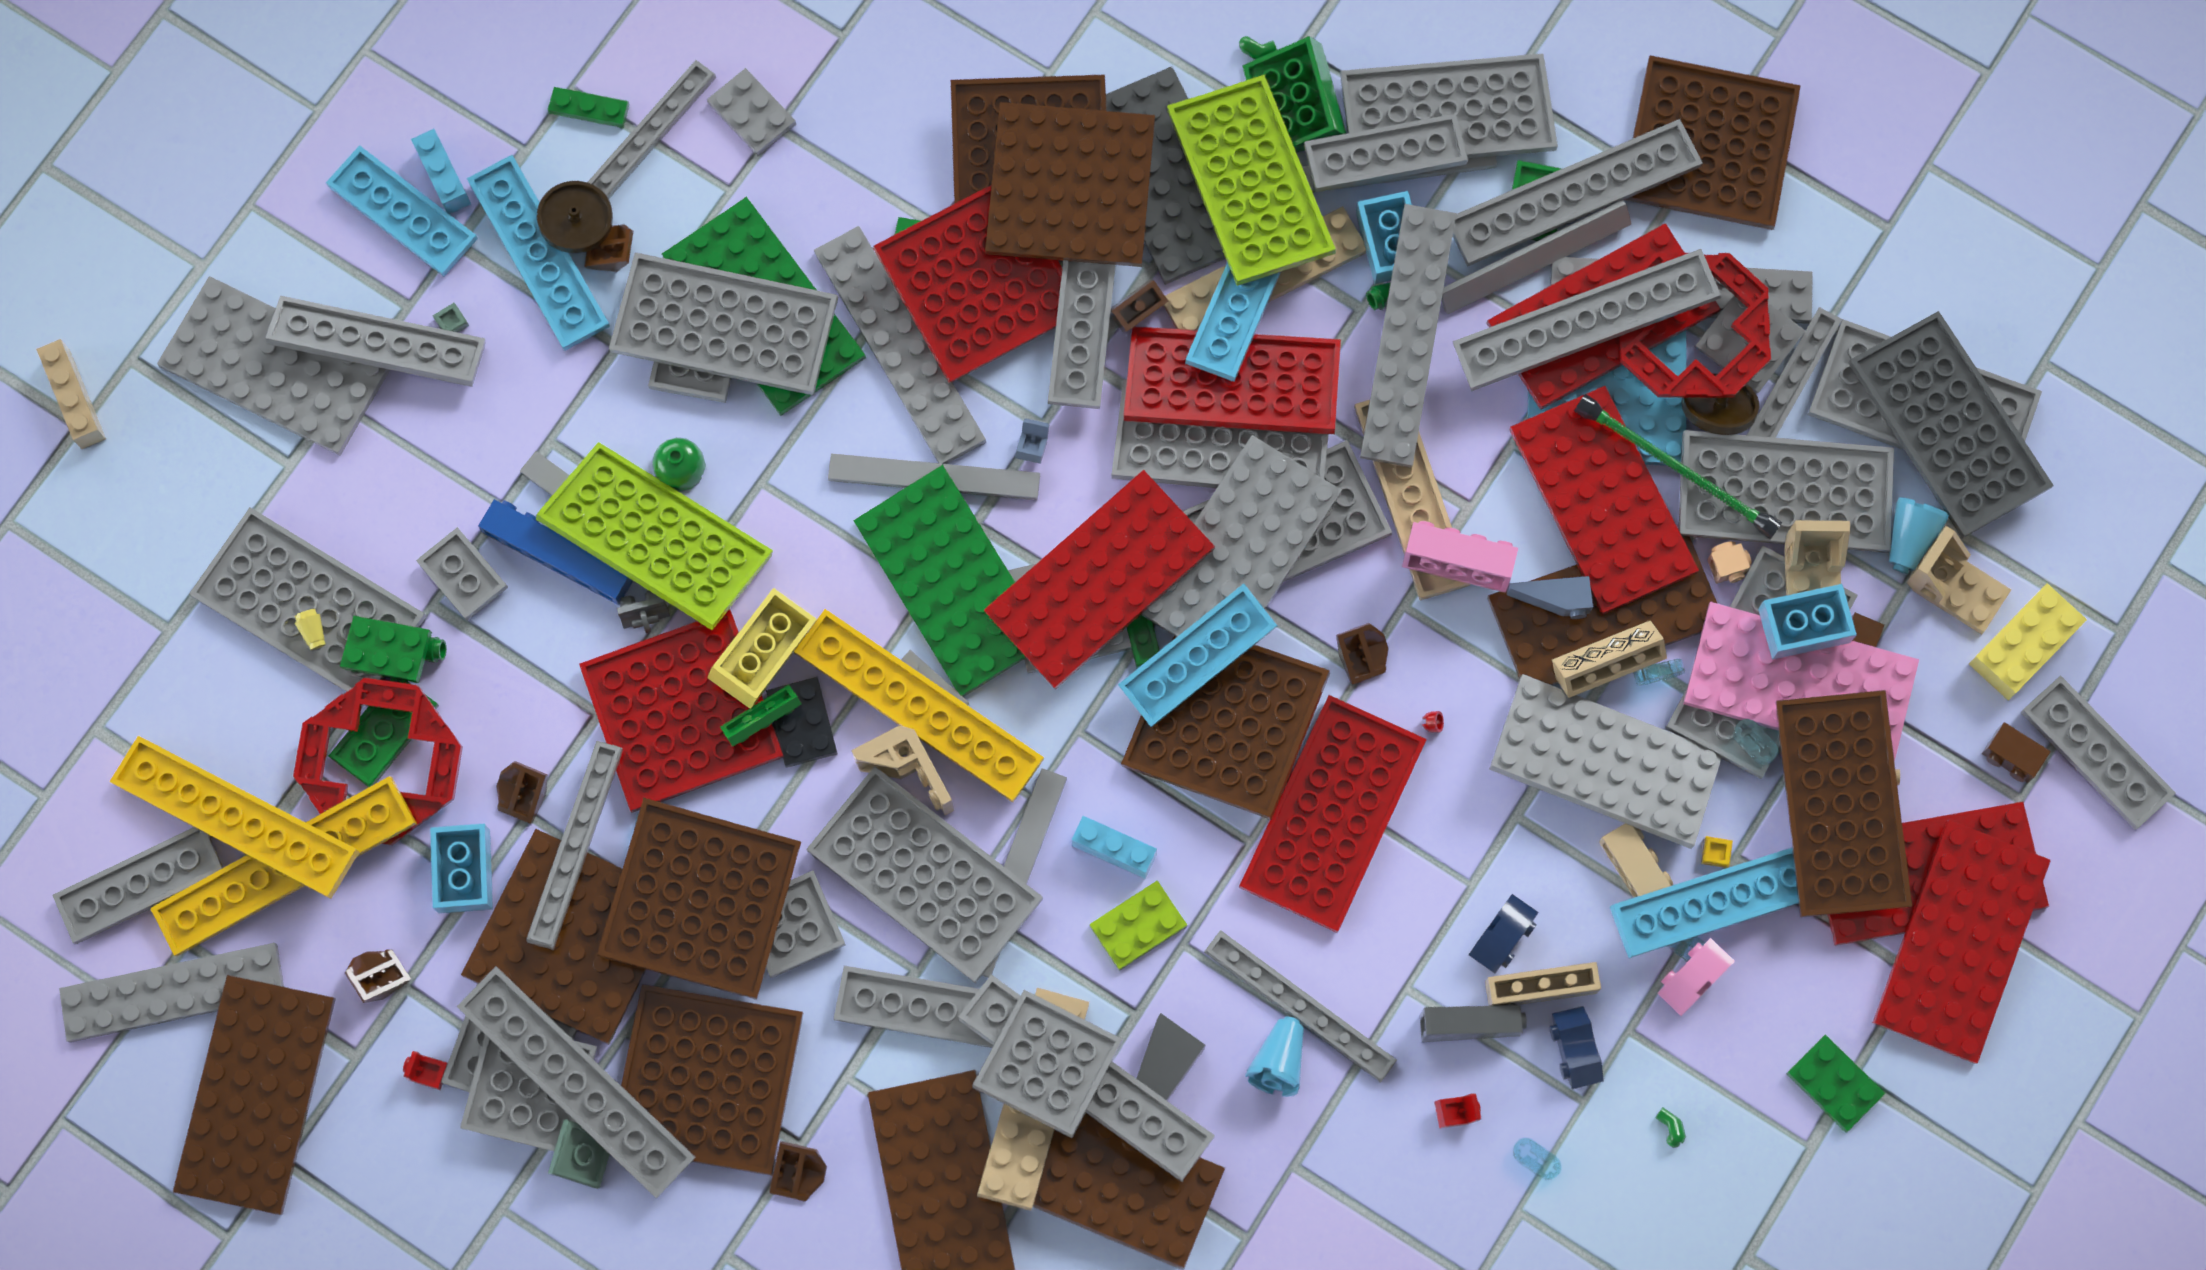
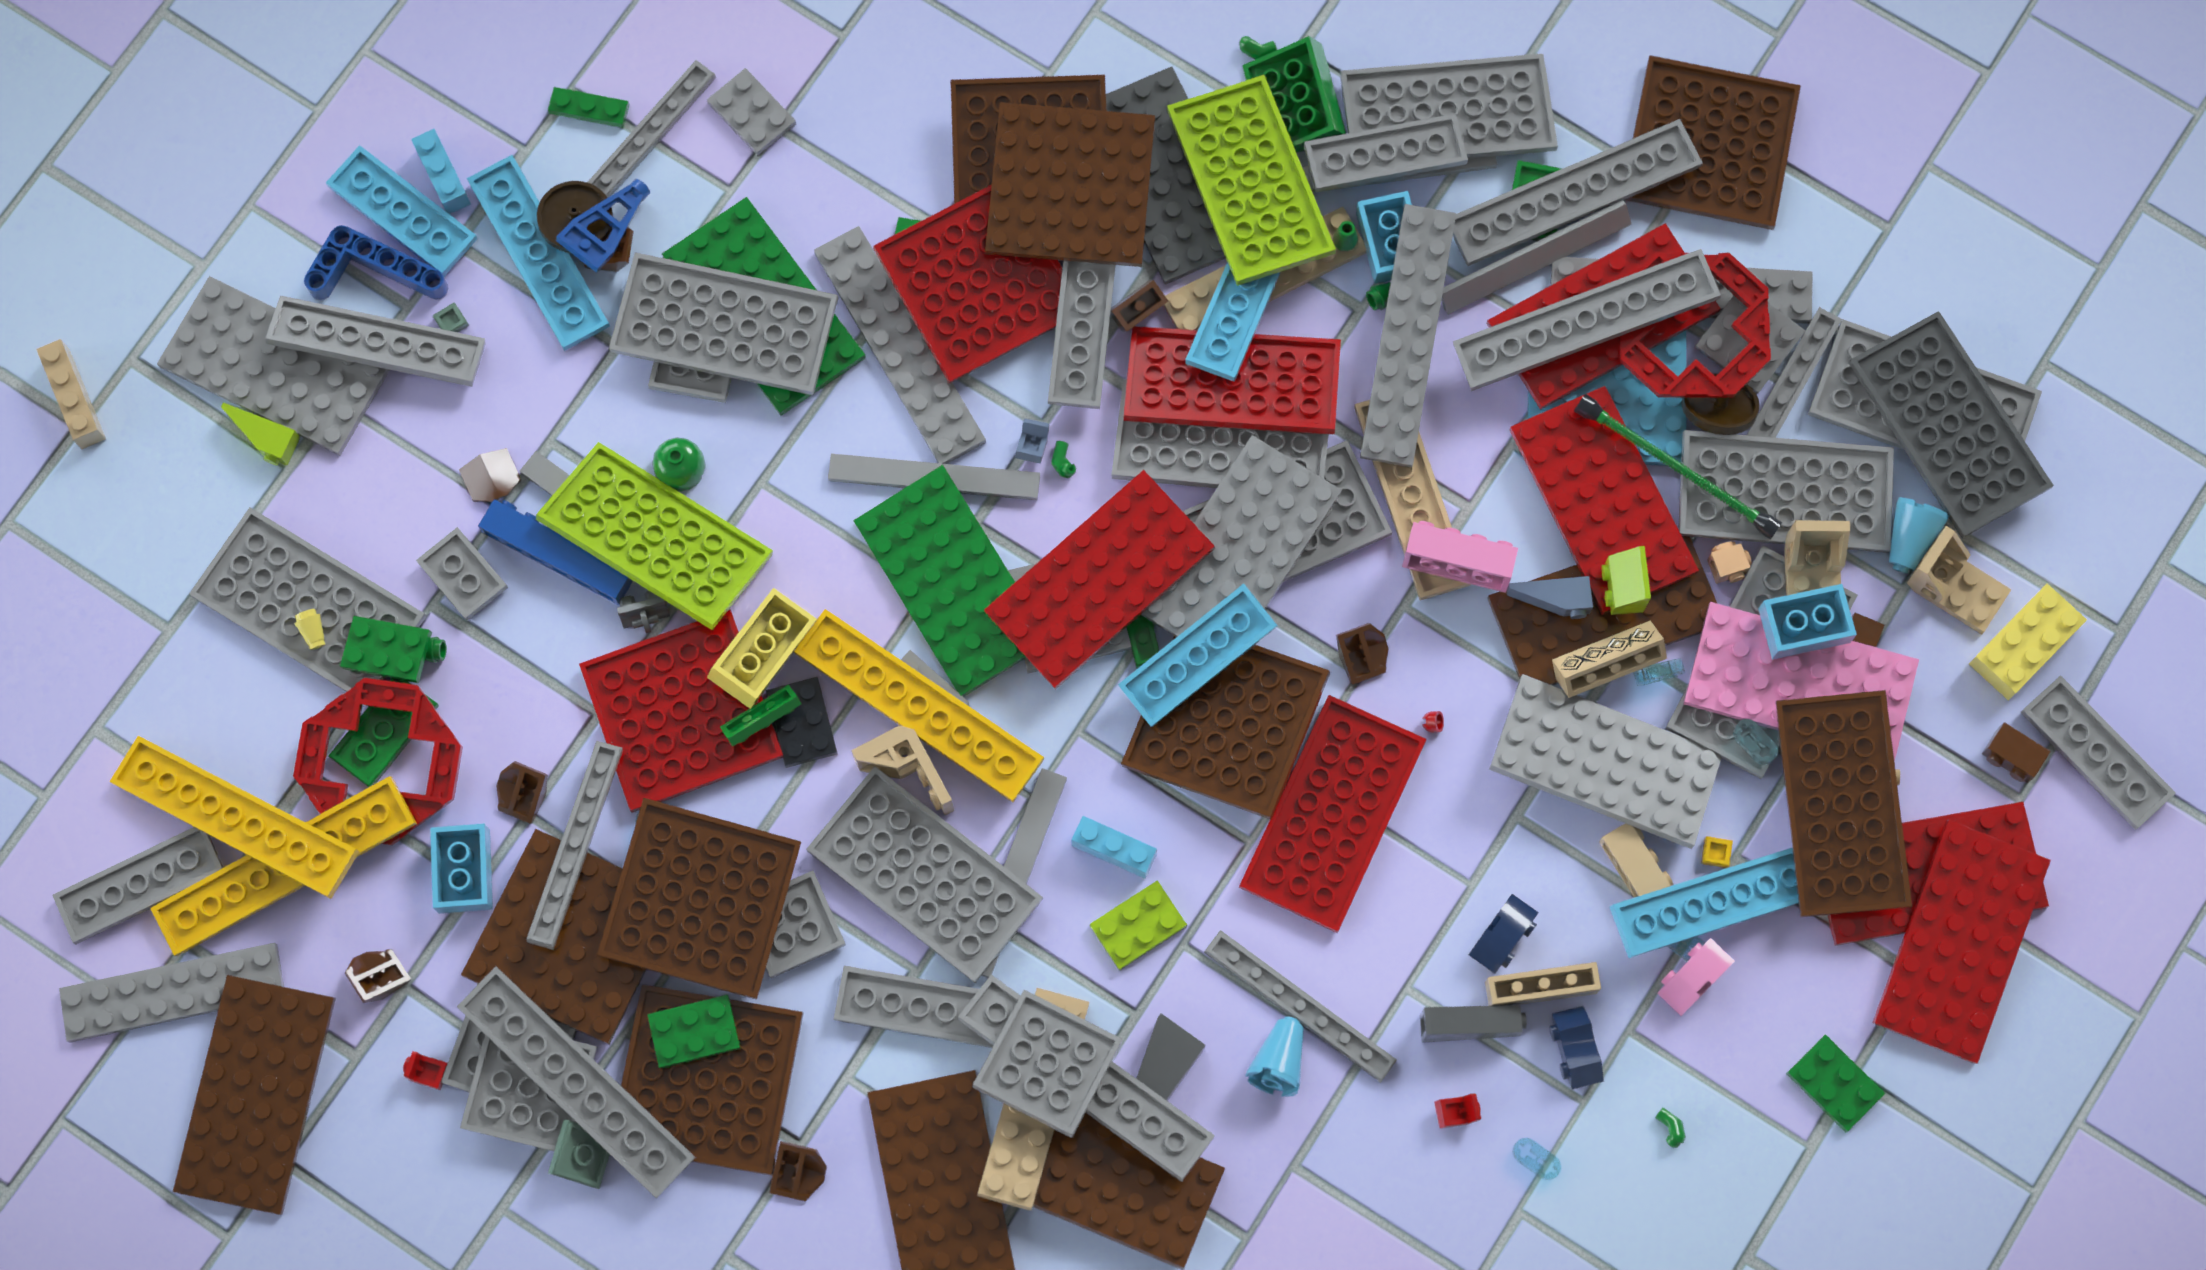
(269, 438): none -> lime slope
(374, 260): none -> blue beam
(490, 475): none -> slope
(587, 246): none -> blue plate
(694, 1031): none -> green plate
(1060, 462): none -> green arm
(1345, 236): none -> green cone
(1627, 581): none -> lime slope

